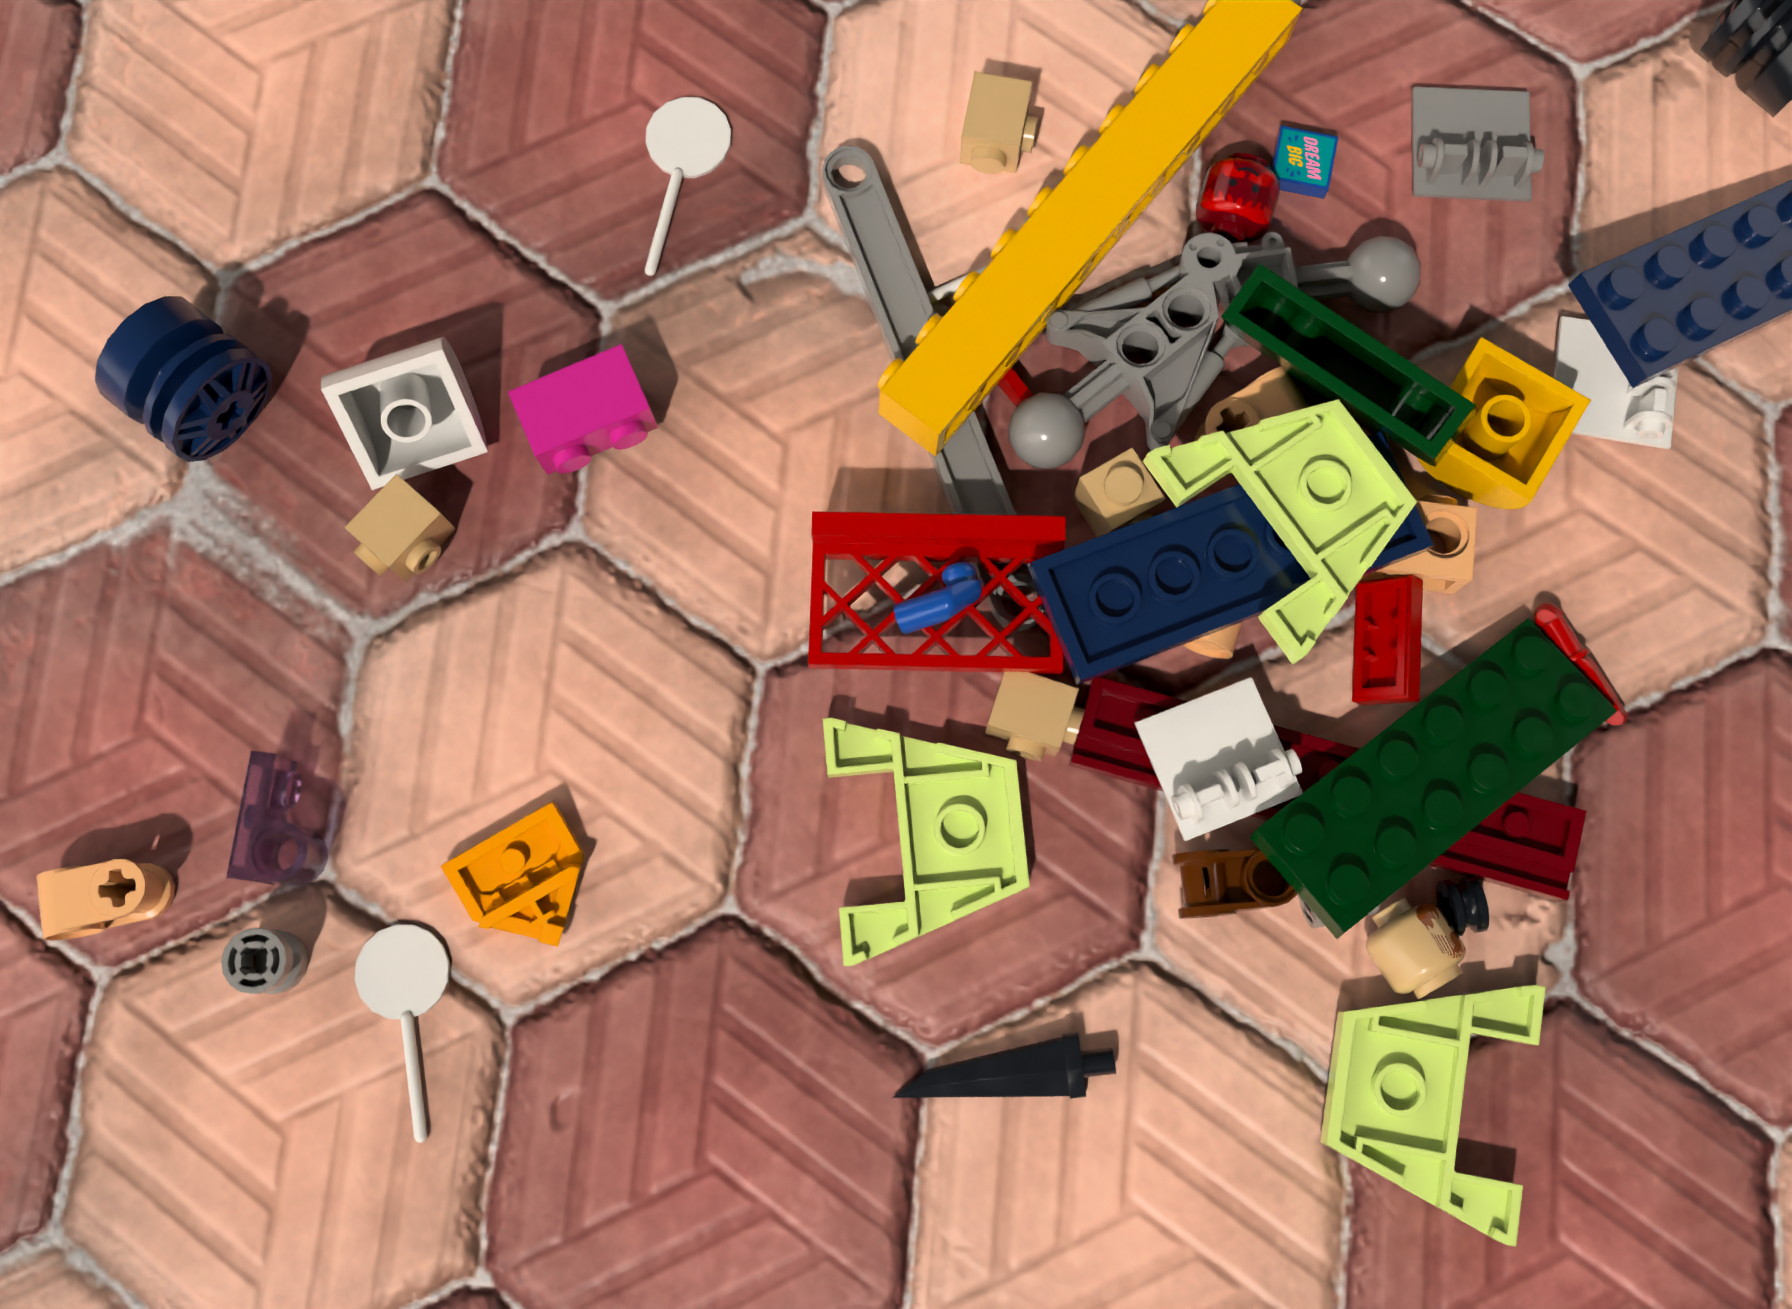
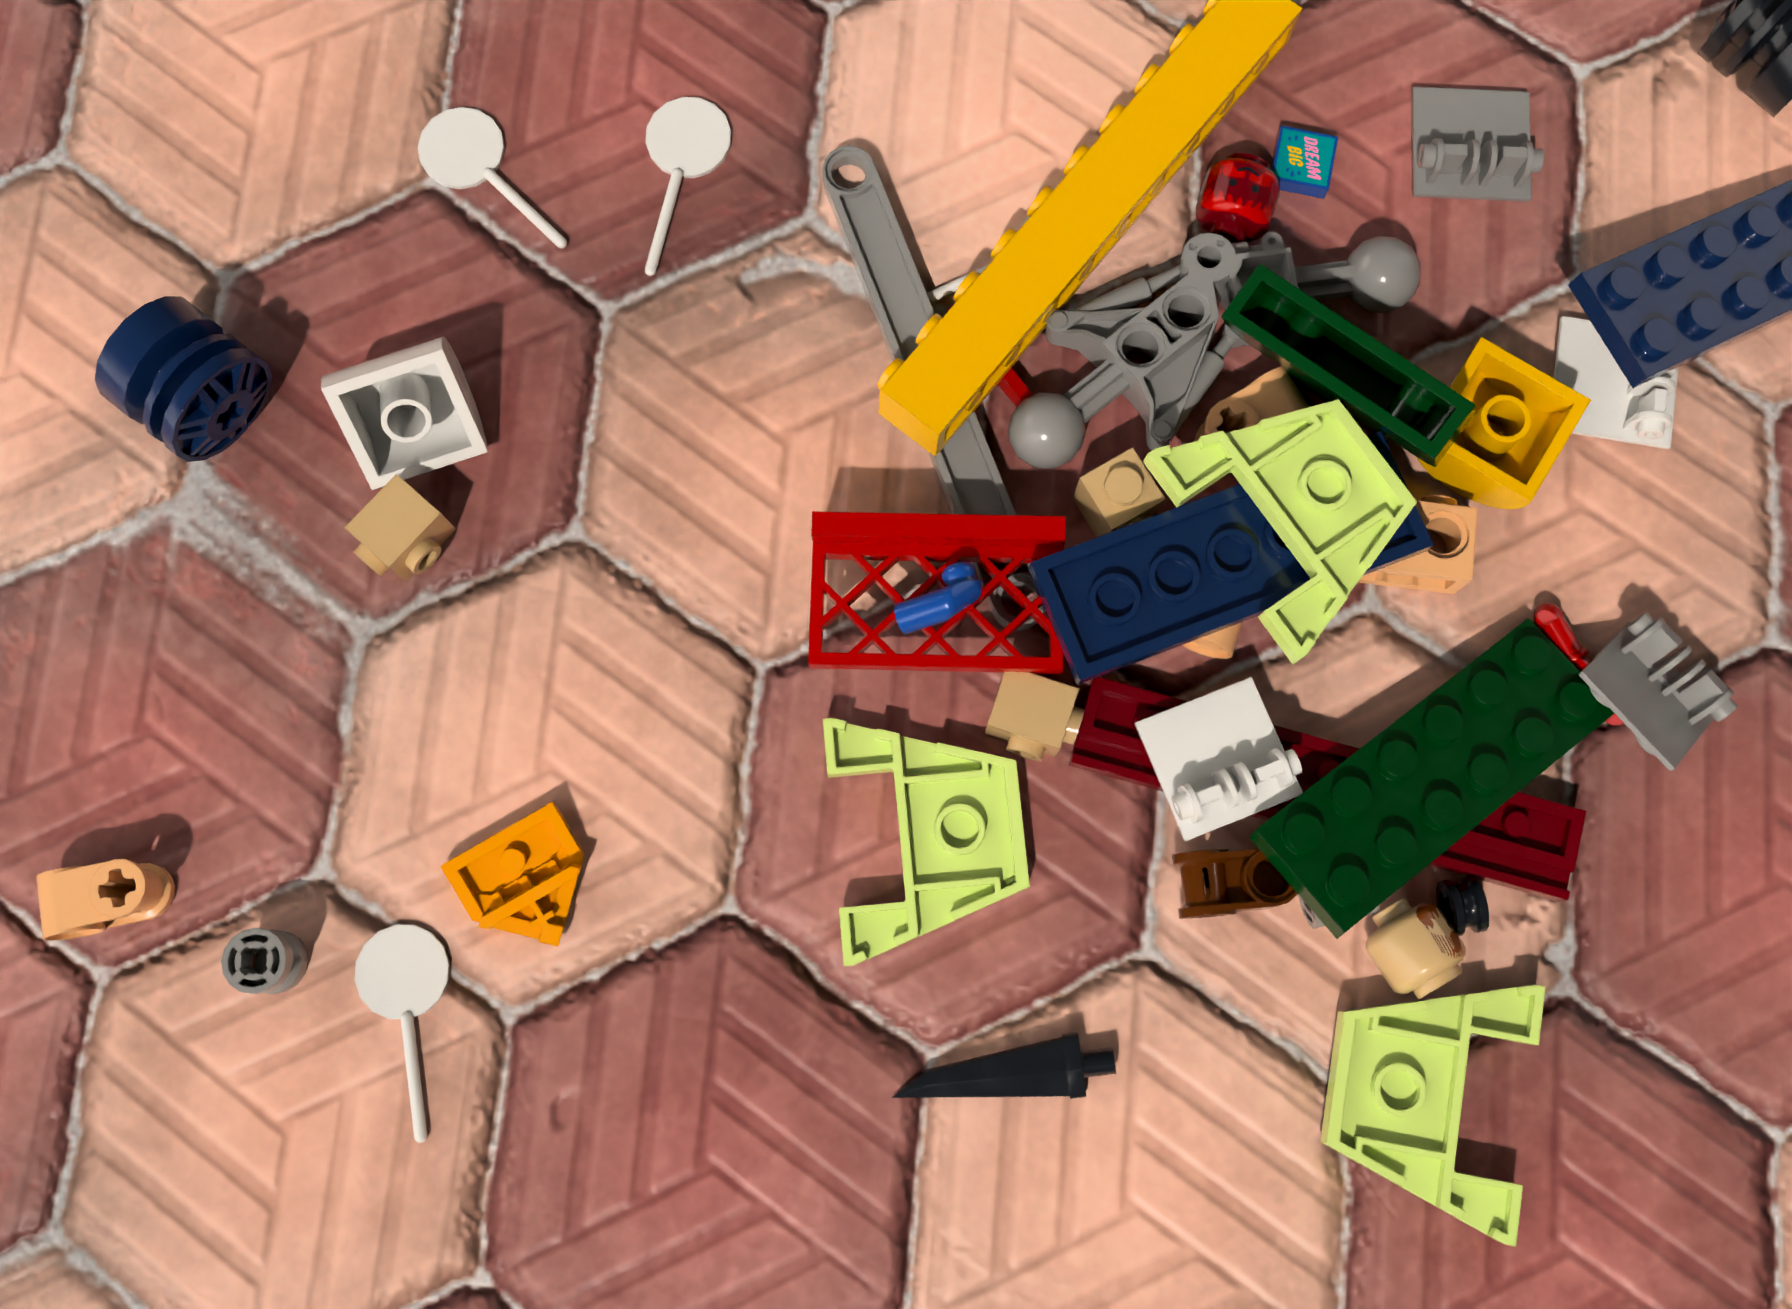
(262, 826): clear purple plate -> none
(465, 150): none -> white piece
(583, 411): dark pink brick -> none
(997, 123): tan brick -> none
(1387, 641): red plate -> none
(1651, 694): none -> light grey hinge

